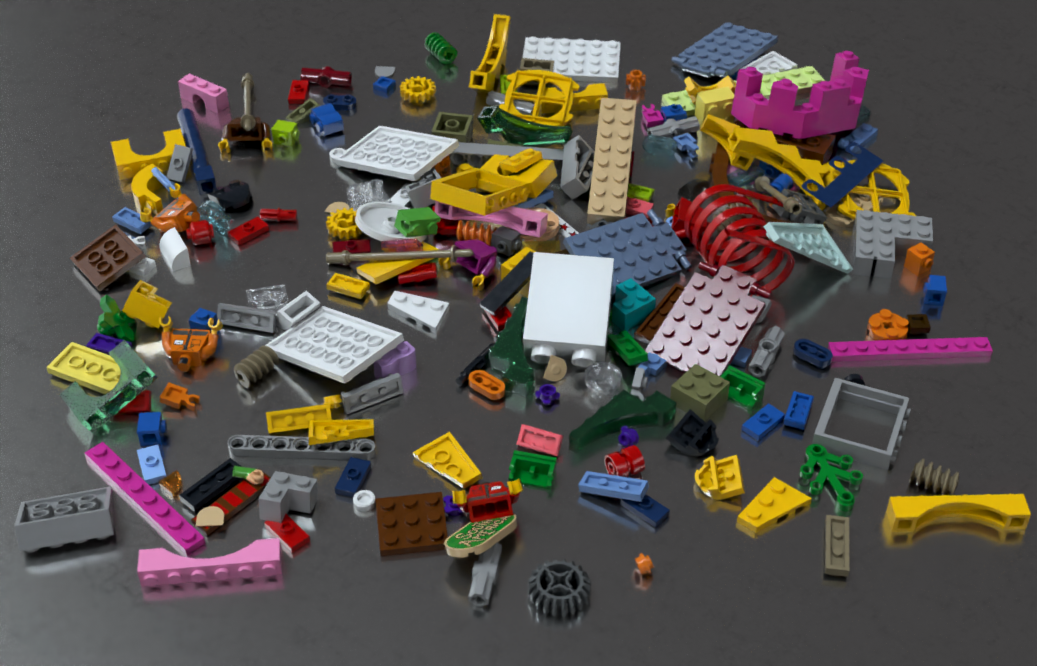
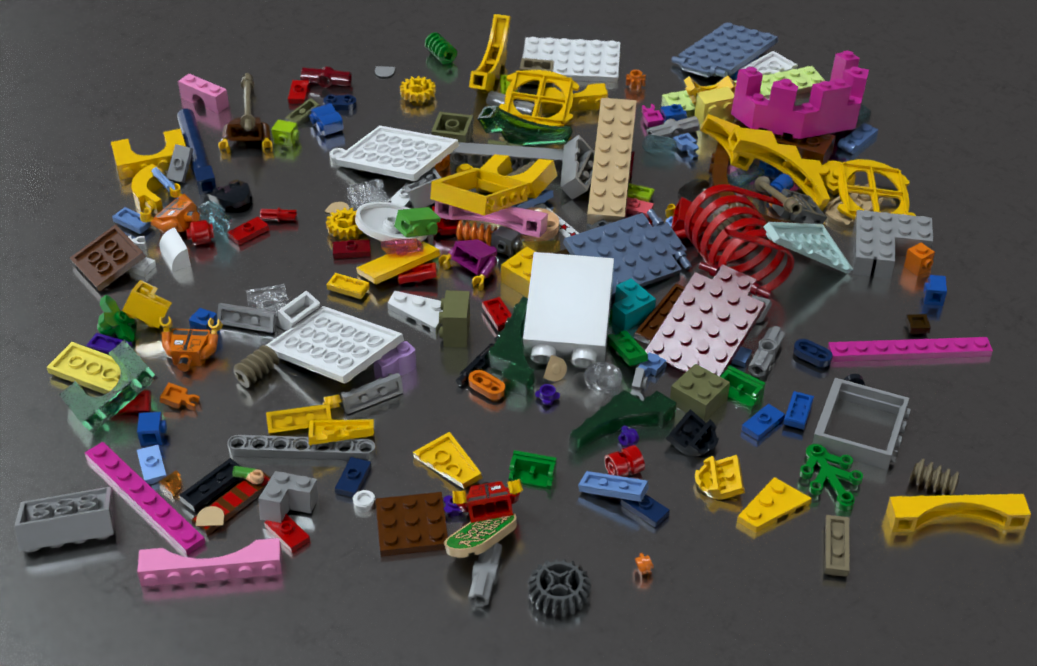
(346, 257): dark tan bar -> none
(384, 84): blue tile -> none
(455, 318): none -> olive brick
(509, 286): black tile -> none
(520, 161): yellow slope -> none
(539, 440): coral plate -> none
(850, 176): dark blue piece -> none
(897, 326): orange plate -> none

